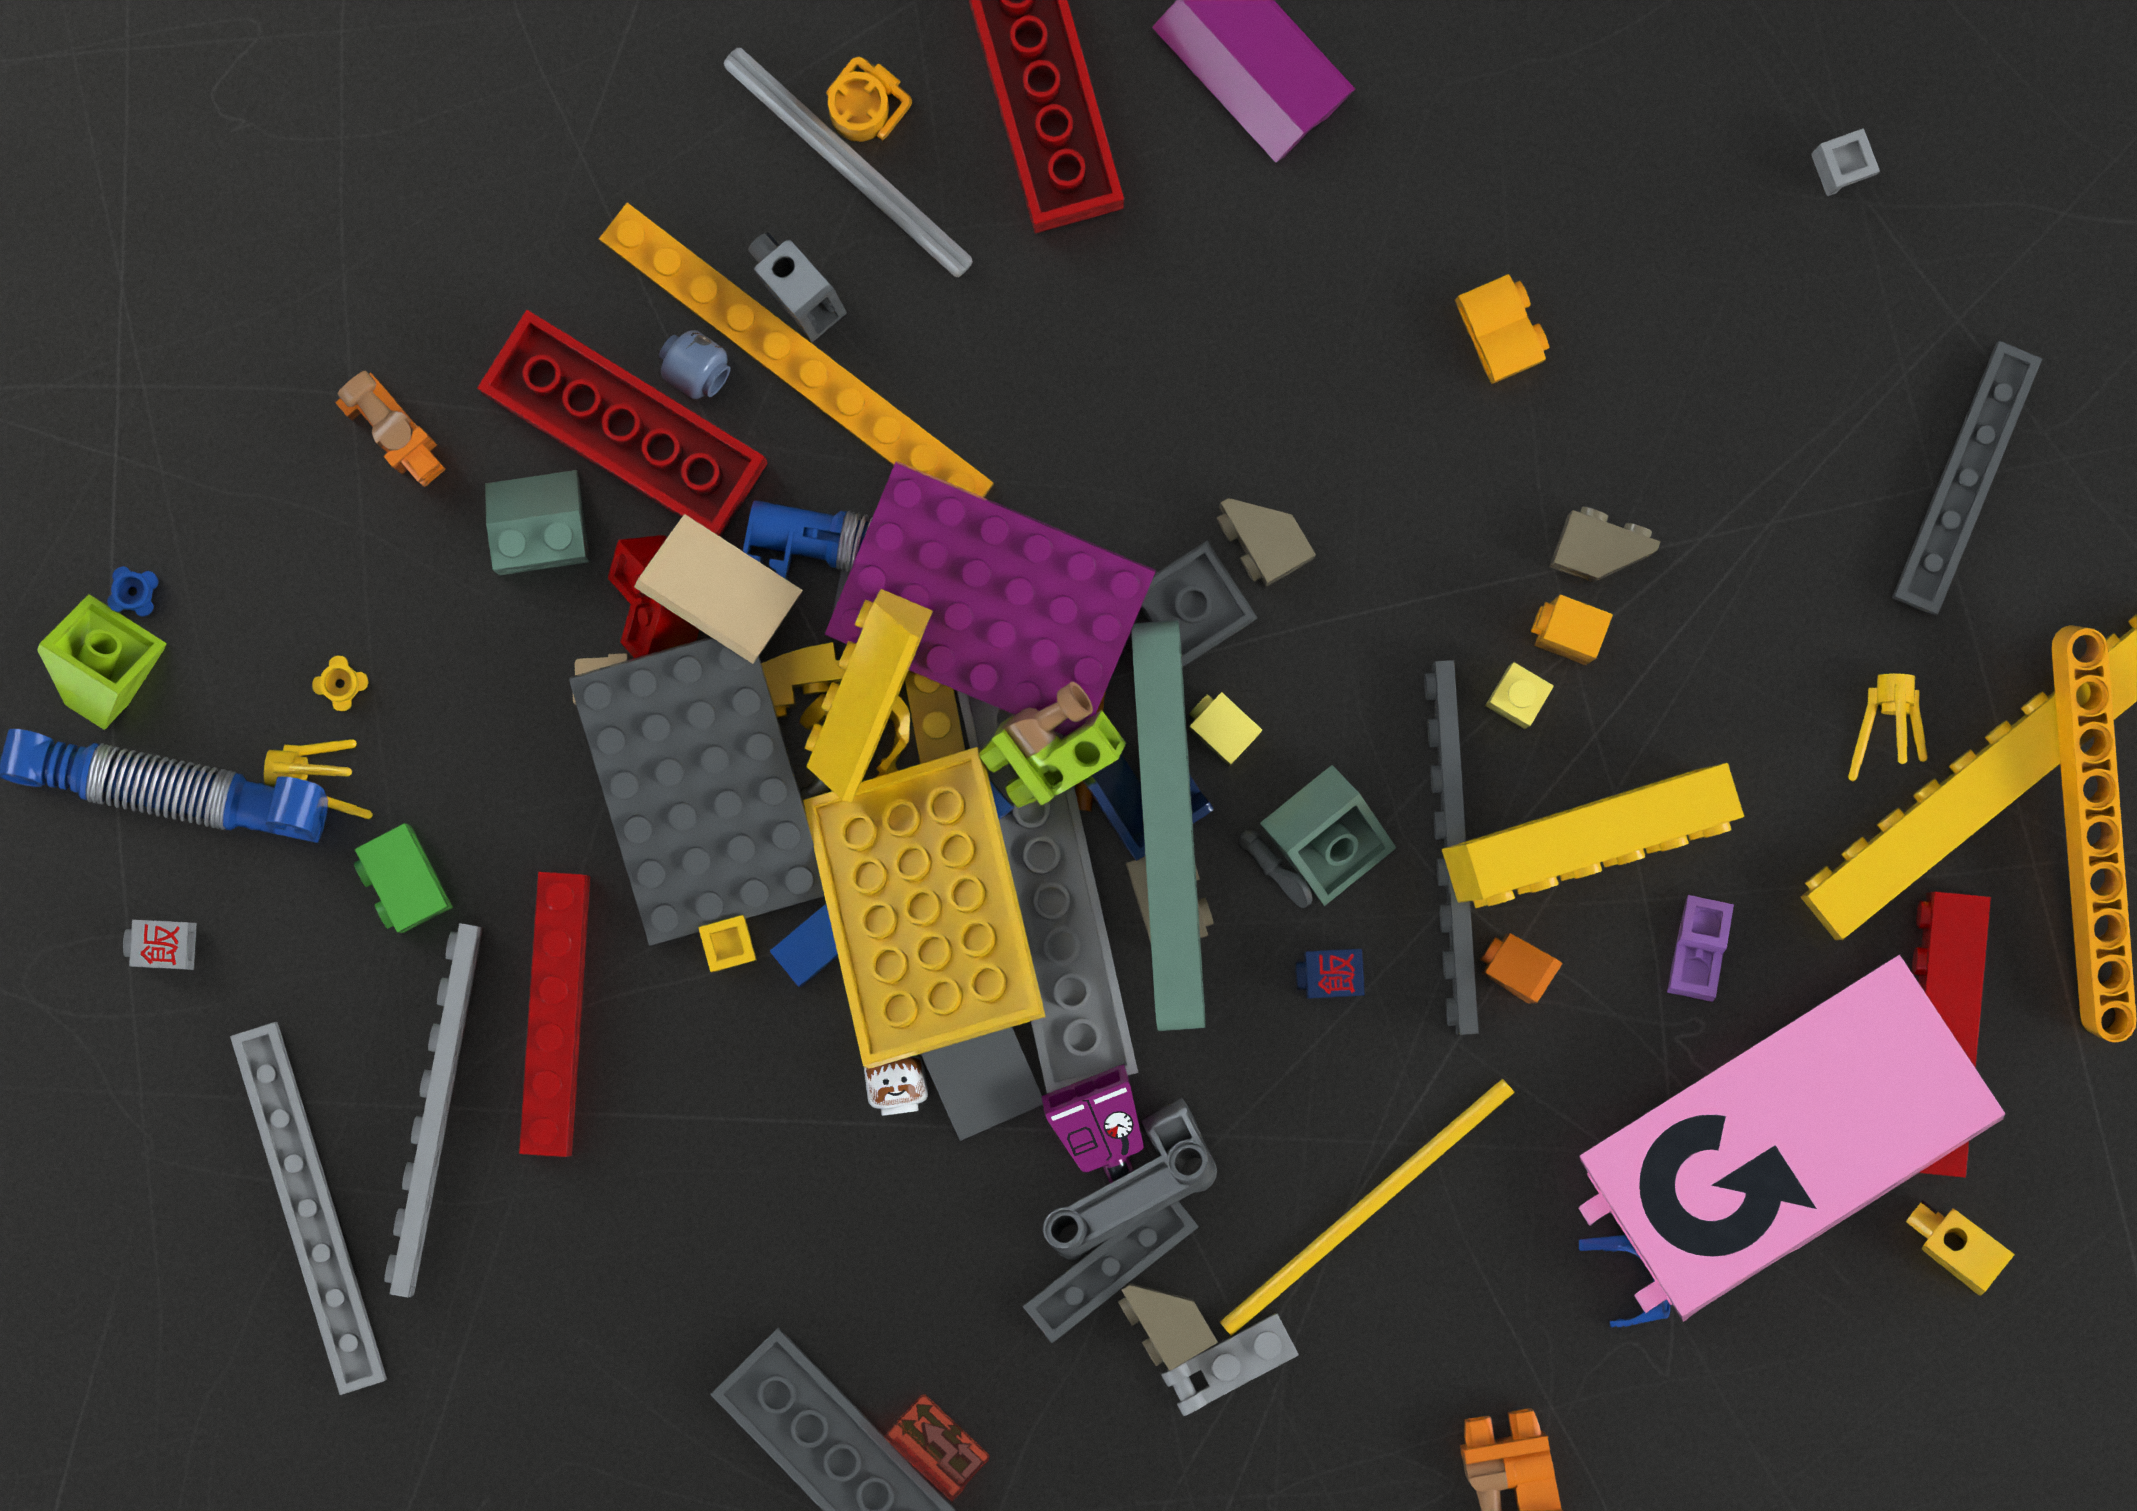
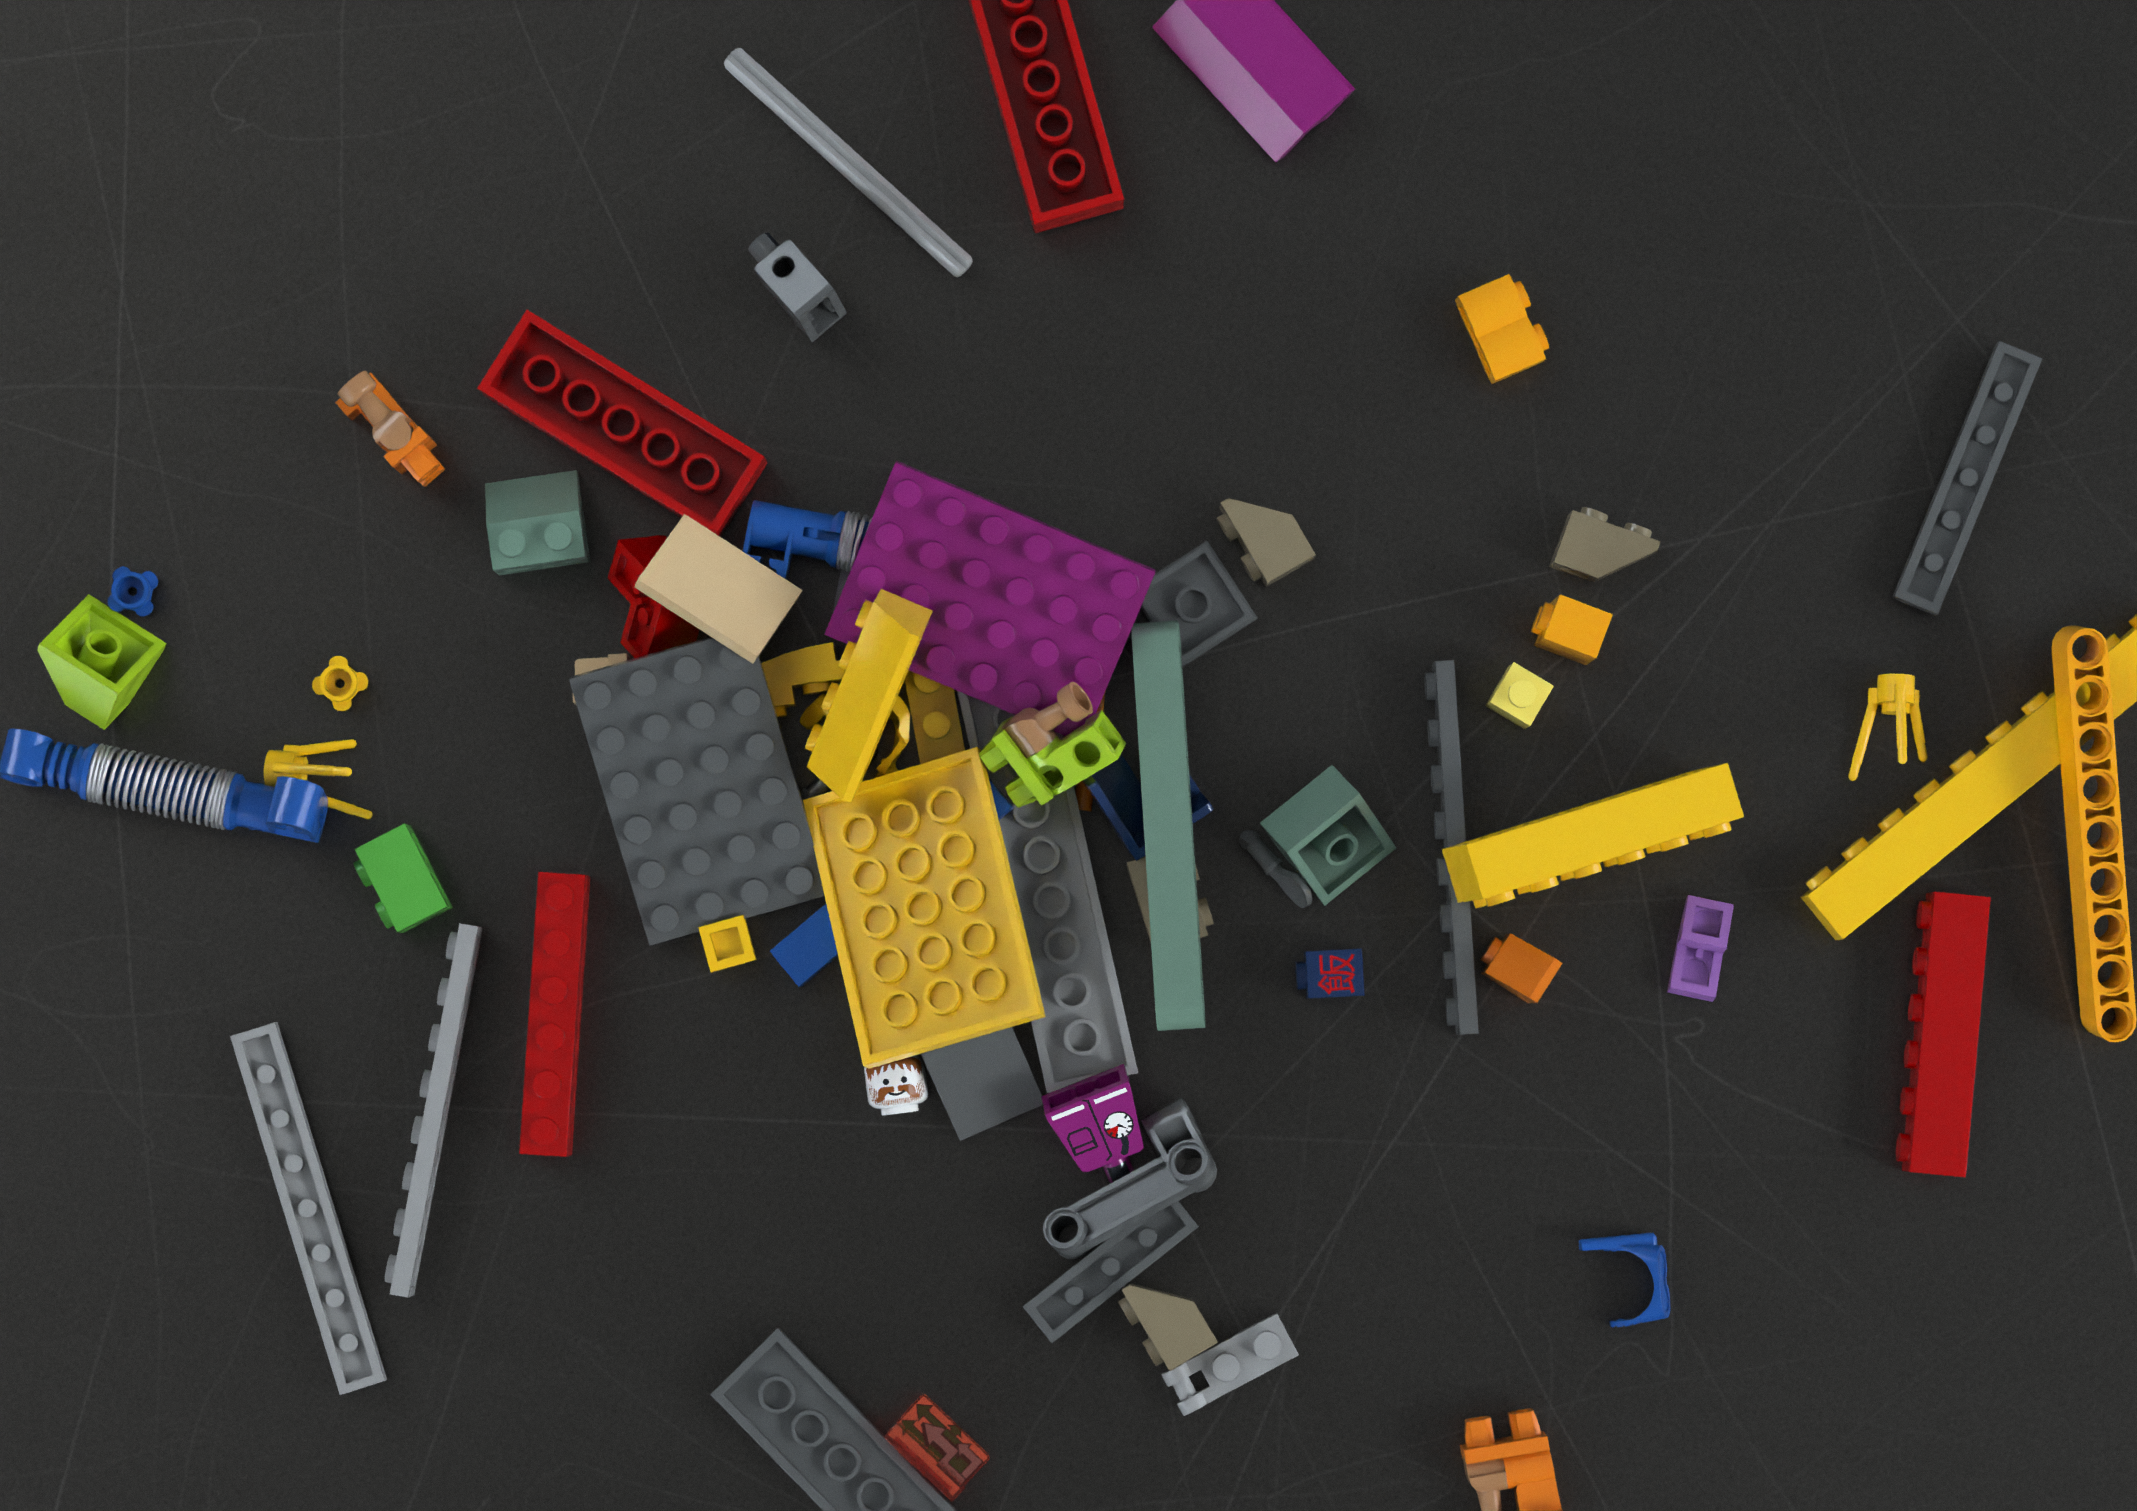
(160, 944): light grey brick -> none
(694, 364): sand blue head -> none
(784, 351): light orange plate -> none
(860, 101): light orange piece -> none
(1223, 727): light yellow brick -> none
(1366, 1207): yellow piece -> none
(1788, 1139): bright pink piece -> none
(1844, 161): light grey panel -> none
(1976, 1262): yellow torso -> none

